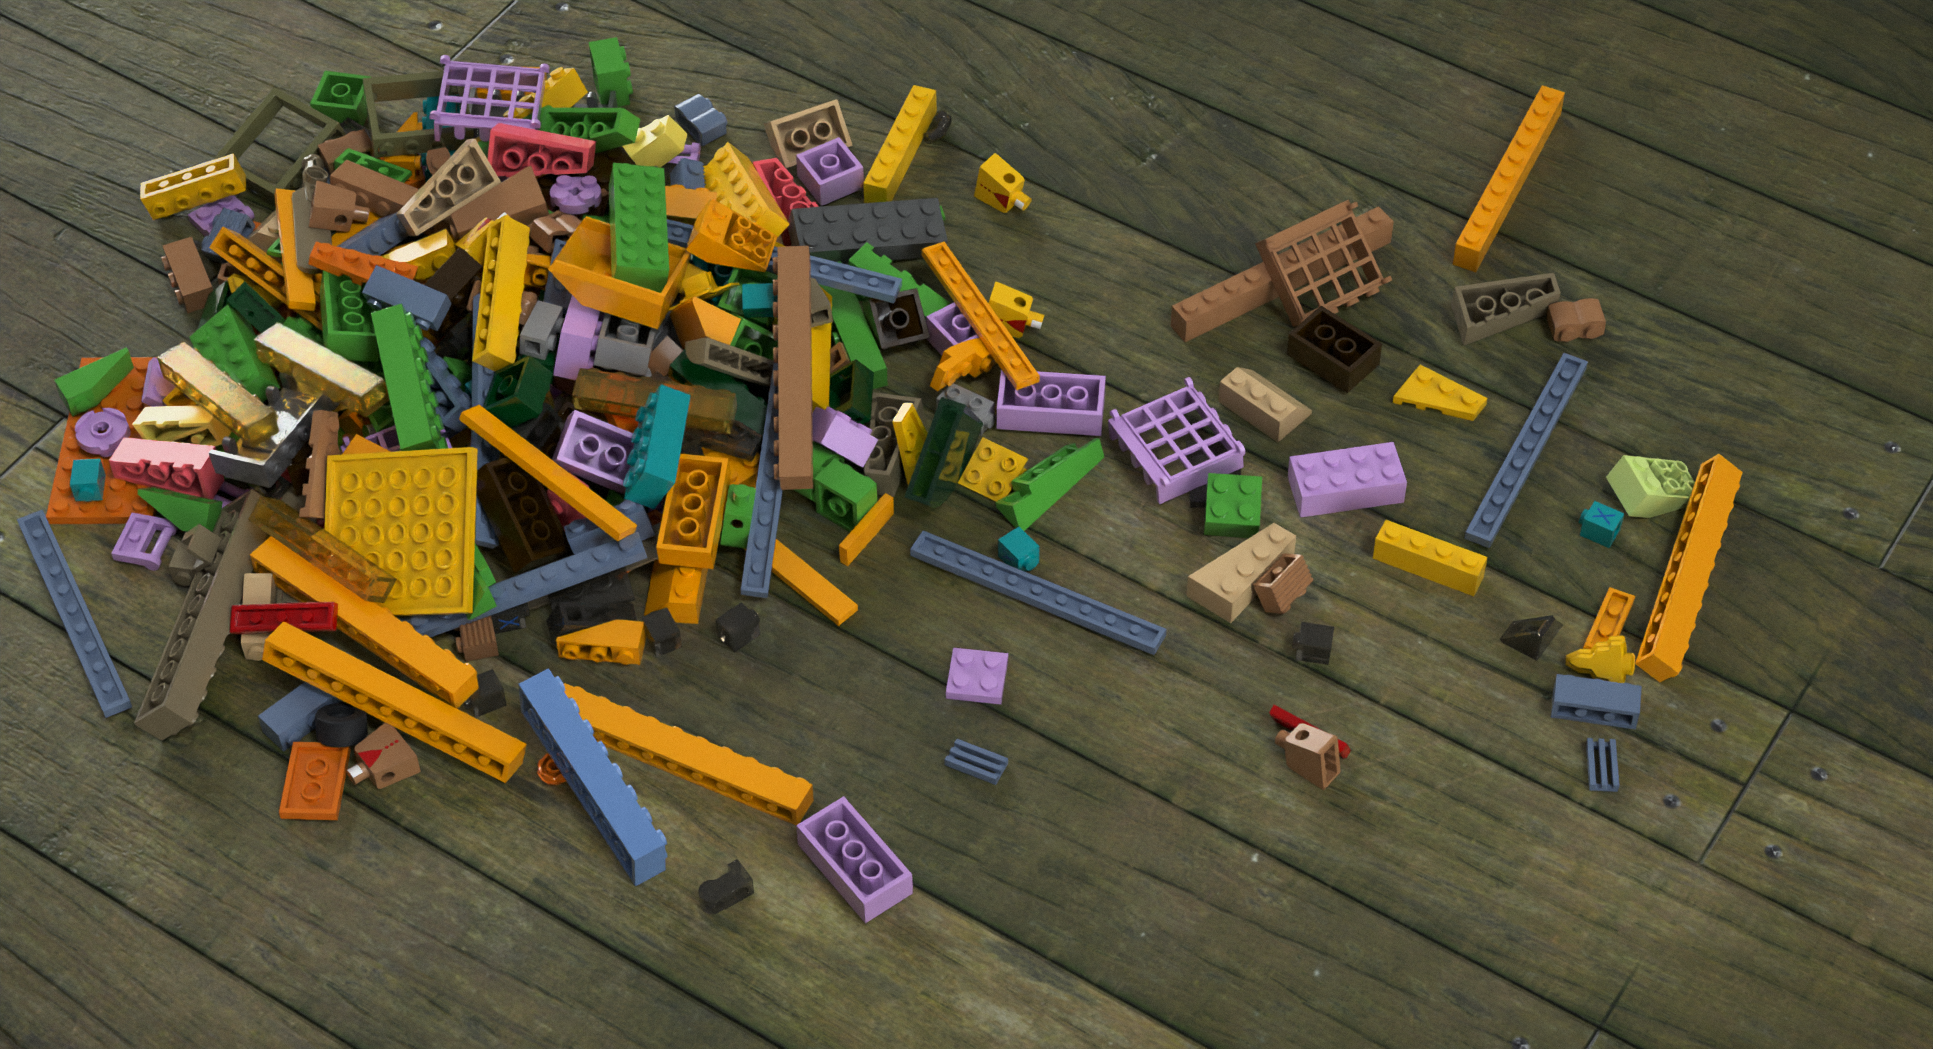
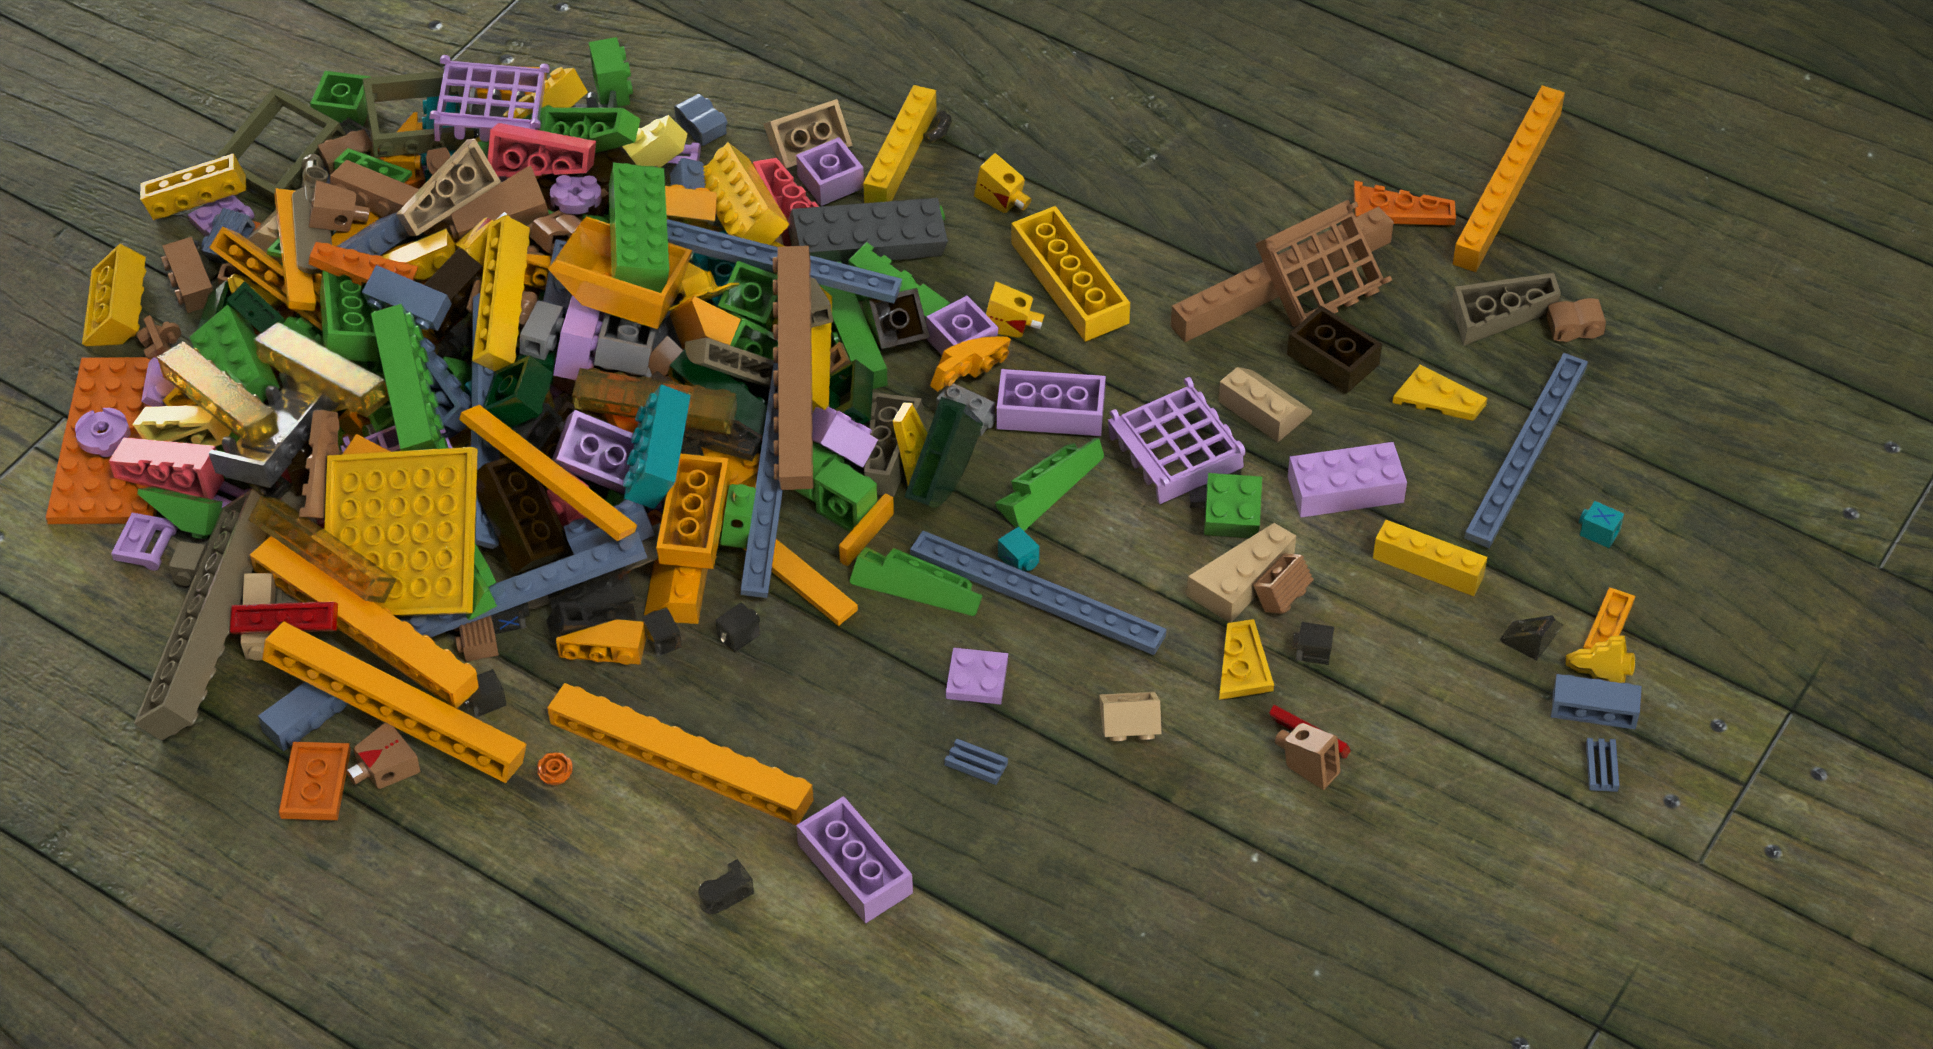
(74, 614): sand blue plate -> none
(87, 480): teal brick -> none
(93, 382): bright green slope -> none
(114, 298): none -> yellow slope
(160, 336): none -> medium nougat hips
(202, 545): dark tan panel -> none
(340, 725): black tyre -> none
(593, 776): medium blue brick -> none
(730, 239): light orange slope -> none
(758, 300): teal brick -> none
(914, 580): none -> bright green wedge
(980, 316): light orange tile -> none
(992, 470): yellow hinge -> none
(1070, 273): none -> yellow brick
(1130, 715): none -> tan slope
(1244, 662): none -> yellow wing
(1403, 206): none -> orange wing
(1651, 485): yellowish green slope -> none
(1689, 569): light orange brick -> none

